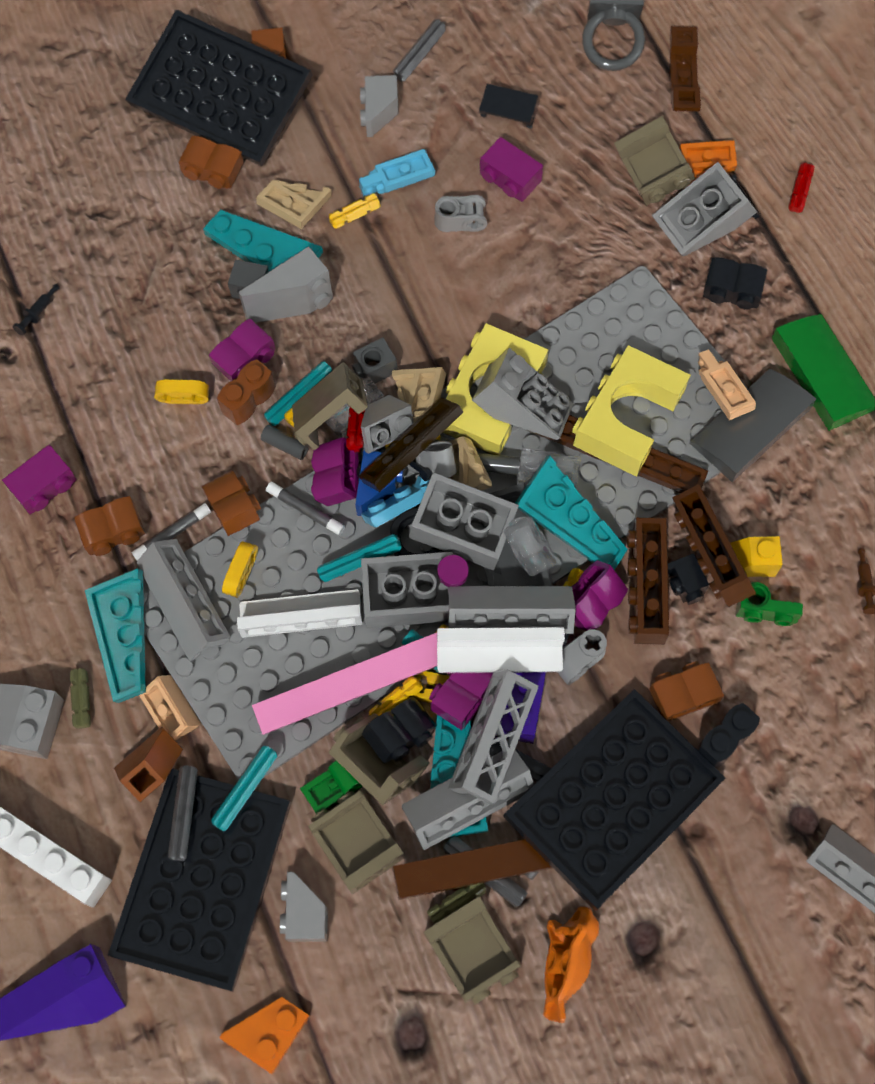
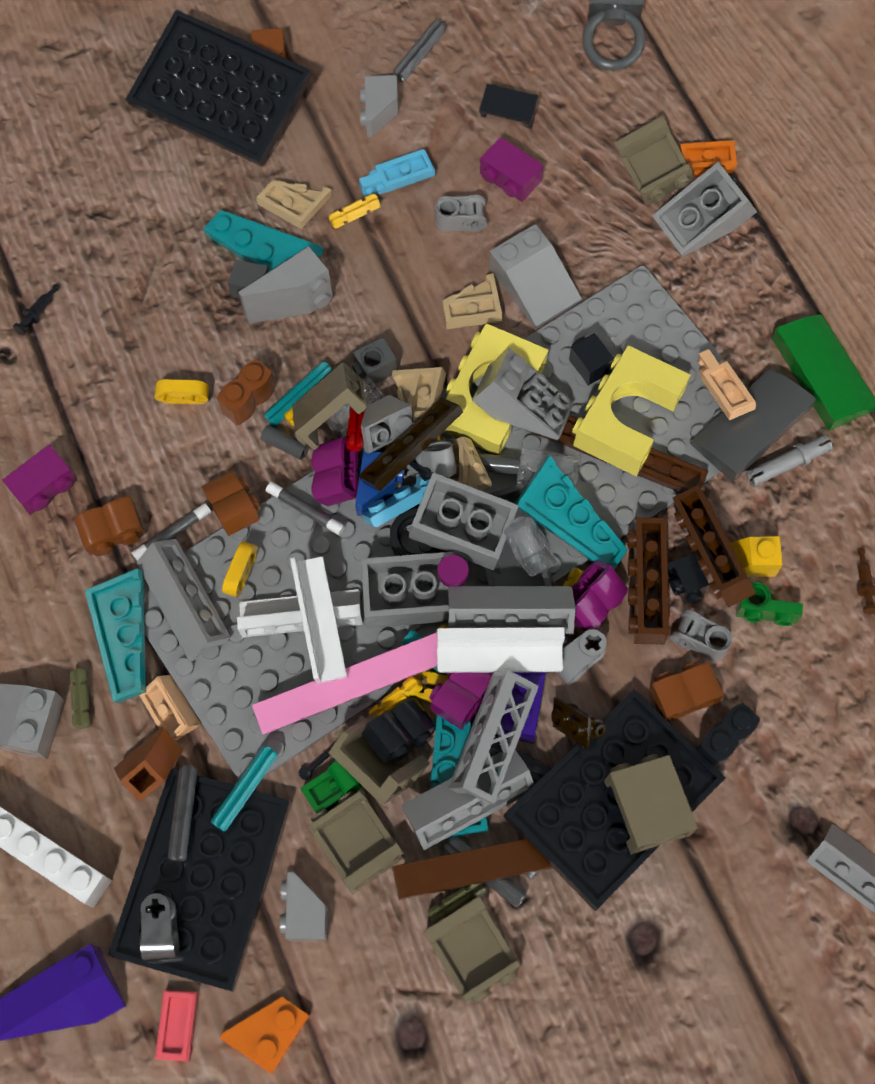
(158, 933): none -> flat silver piece
(176, 1025): none -> coral tile
(211, 162): dark orange brick -> none
(243, 346): magenta brick -> none
(306, 772): none -> black hinge
(318, 620): none -> white panel
(352, 560): teal axle -> none
(473, 305): none -> tan wing
(534, 276): none -> light grey slope
(568, 960): orange animal -> none
(576, 723): none -> dark brown hinge
(590, 358): none -> black brick
(651, 802): none -> dark tan panel
(683, 69): reddish brown slope -> none
(699, 635): none -> light grey piece
(735, 283): black brick -> none
(798, 456): none -> light grey pin
(801, 187): red axle -> none

